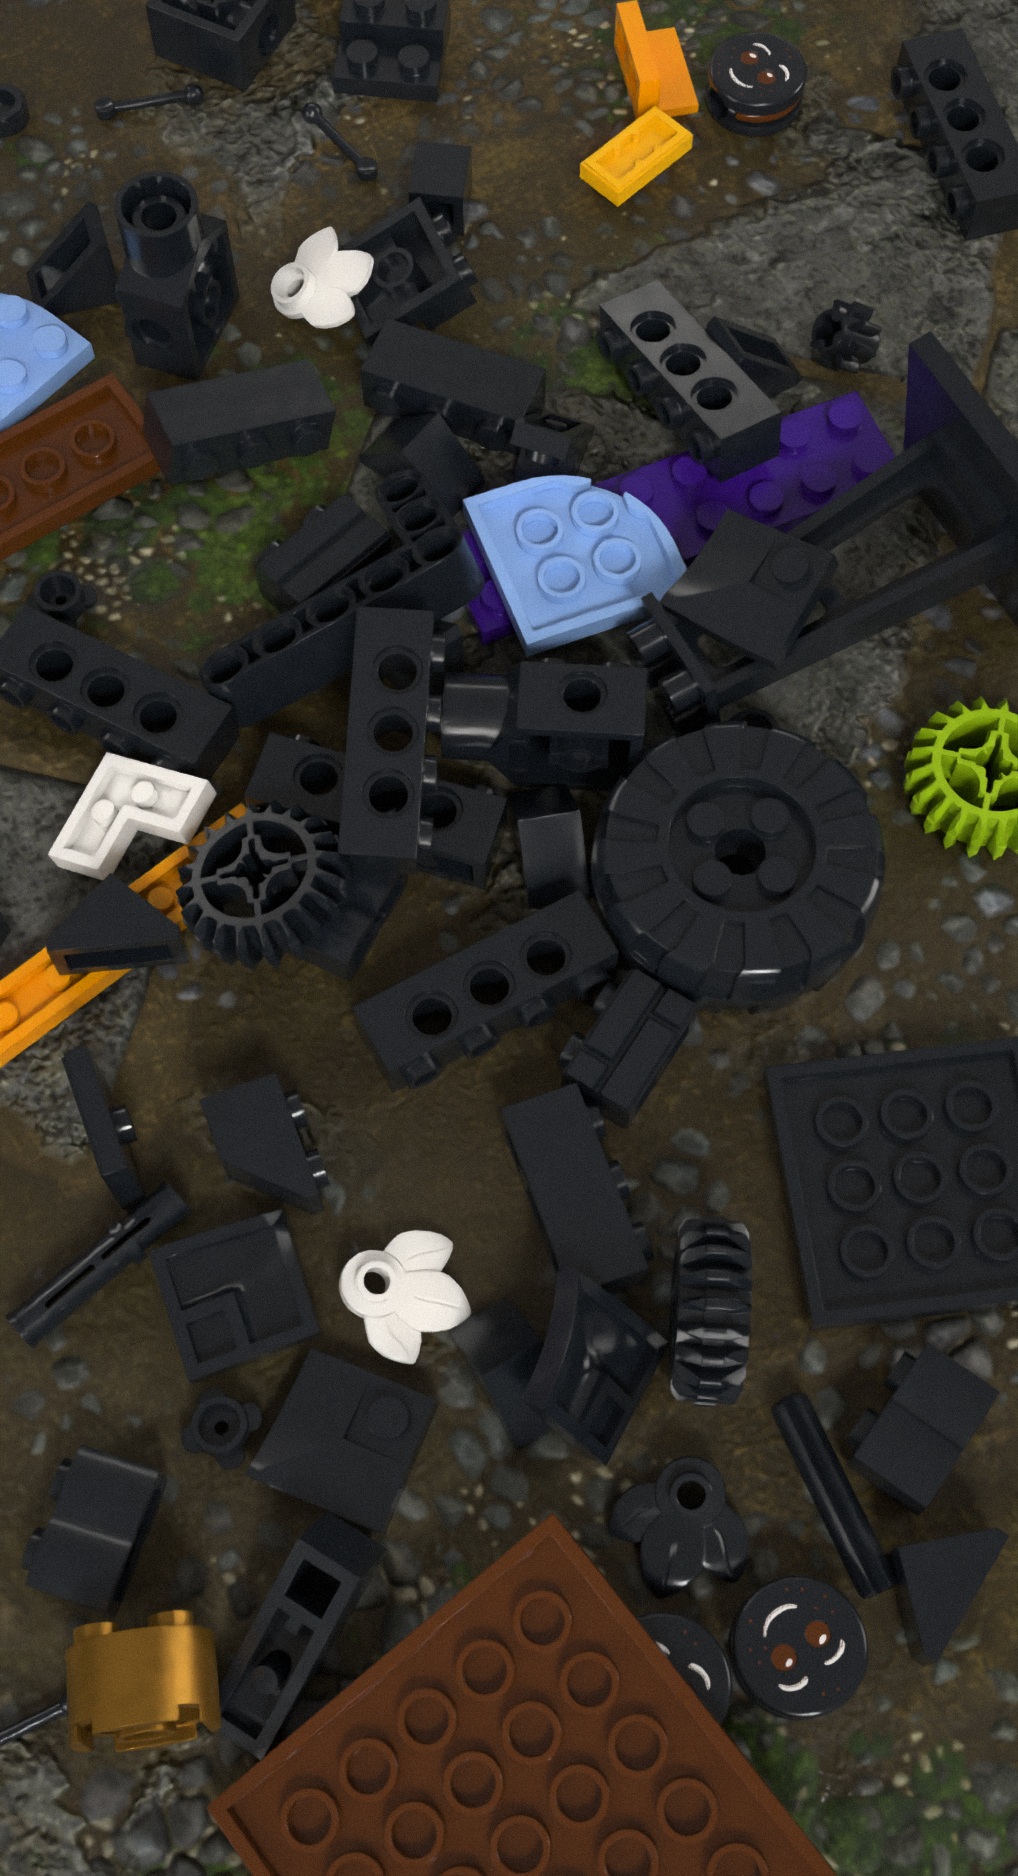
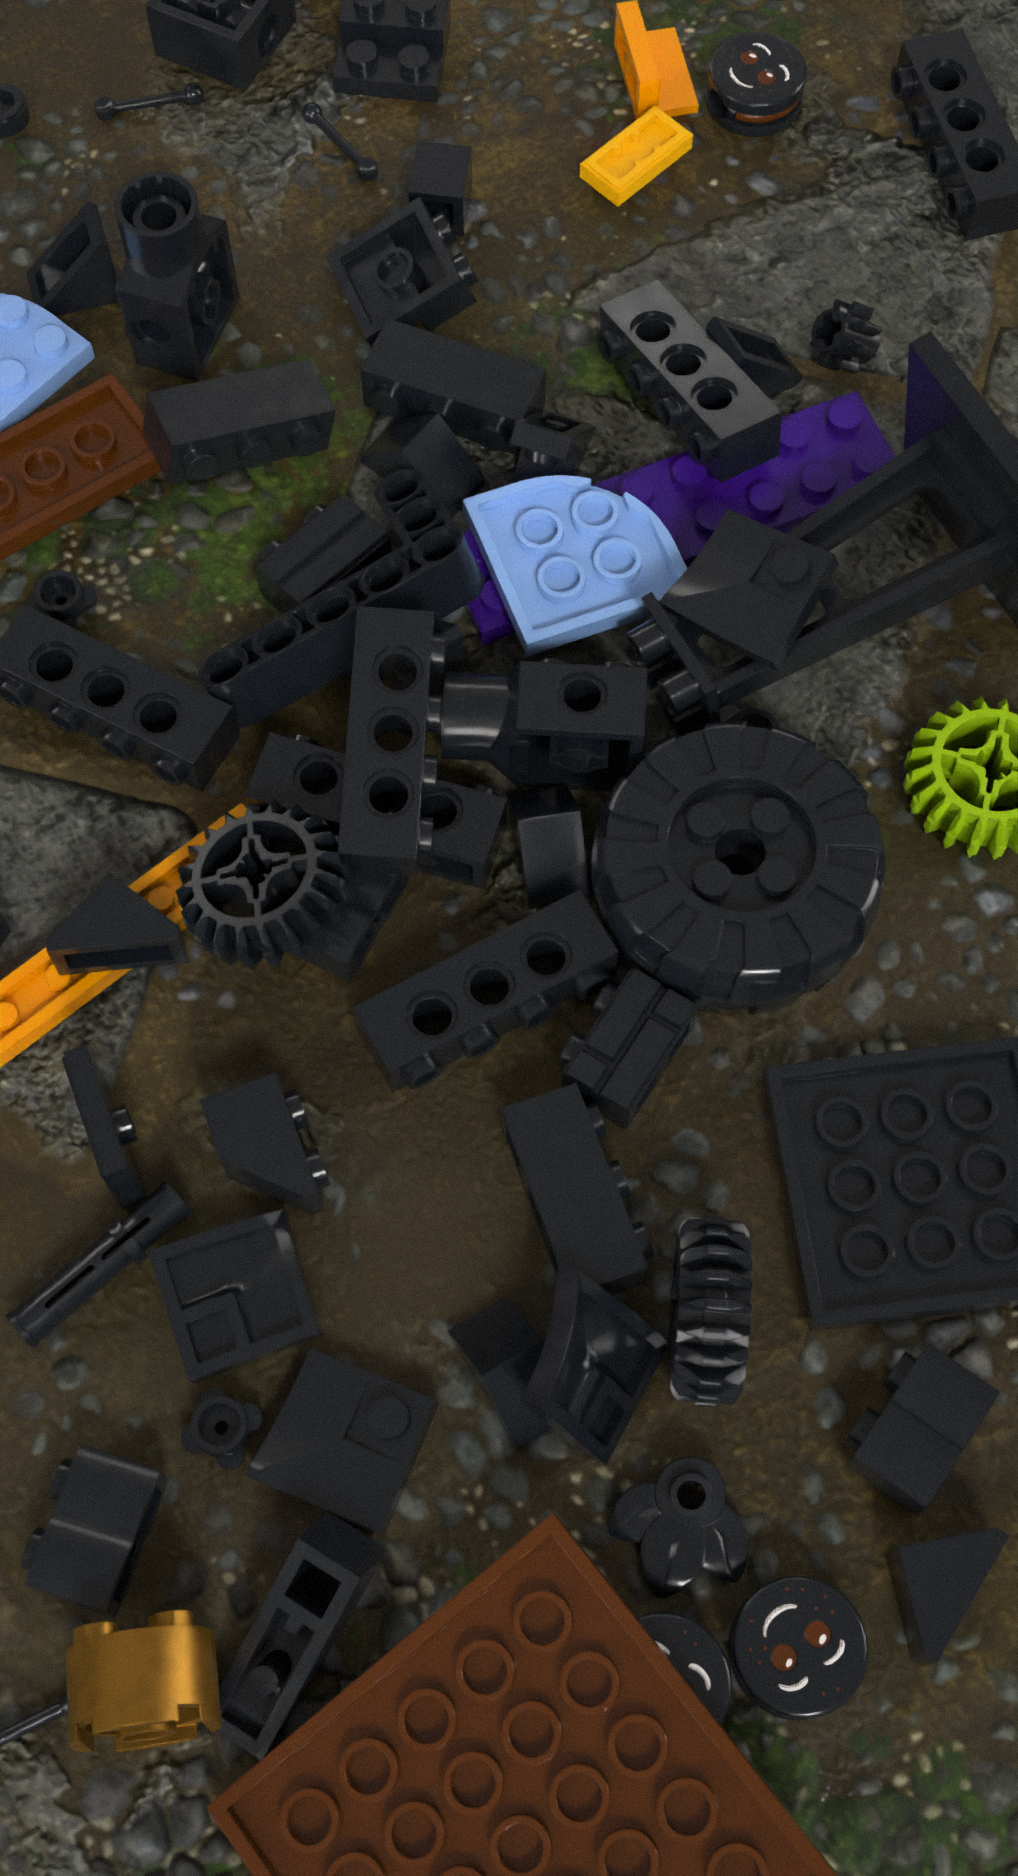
(125, 799): white plate -> none
(321, 281): white plate -> none
(414, 1296): white plate -> none
(833, 1495): black axle -> none

